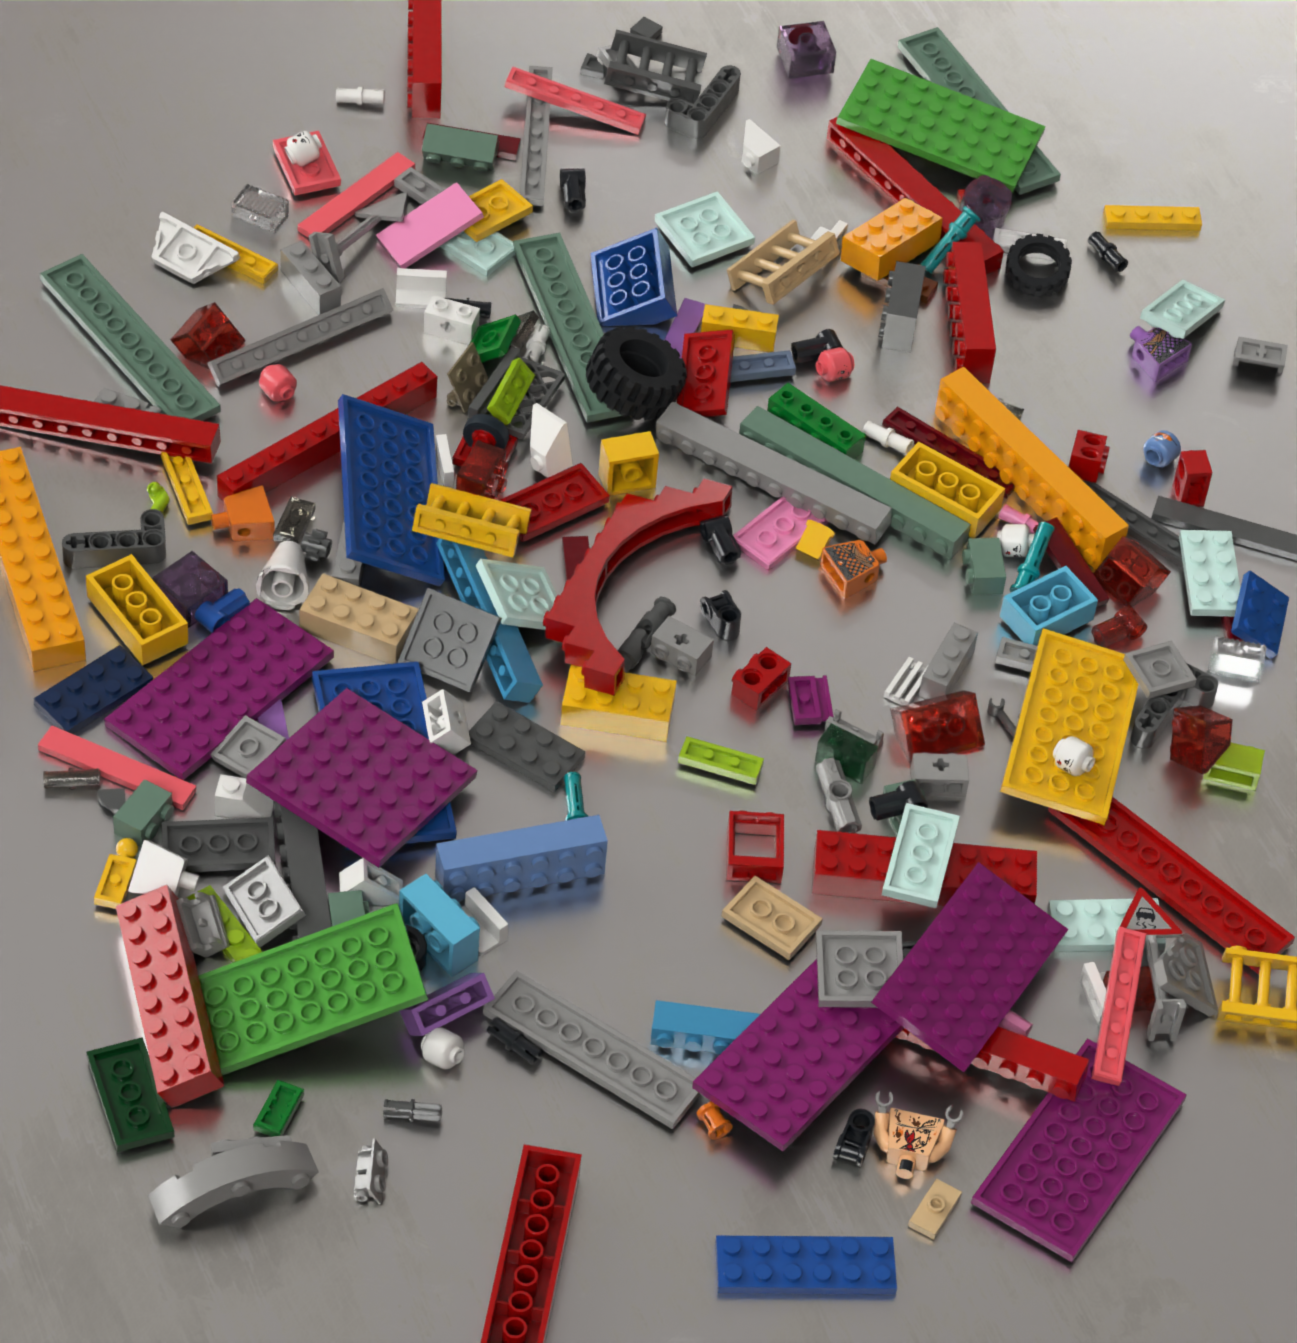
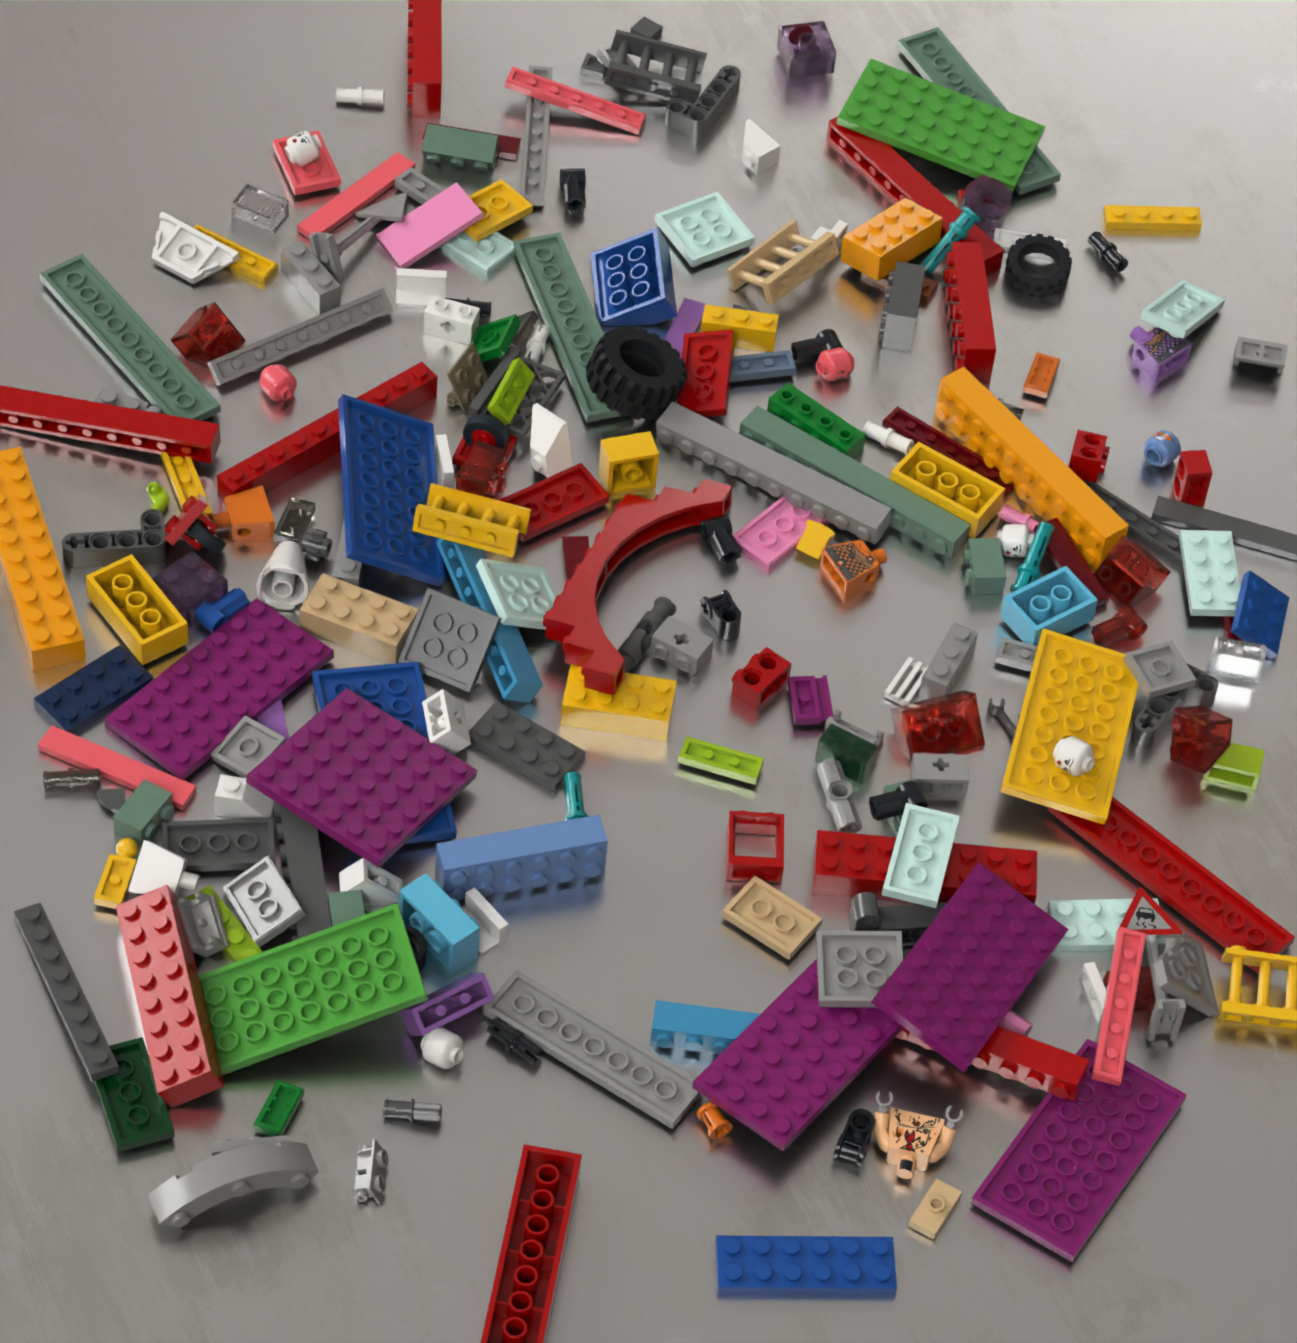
(66, 992): none -> dark grey plate
(201, 532): none -> red plate
(909, 919): none -> dark grey beam
(1041, 375): none -> orange plate

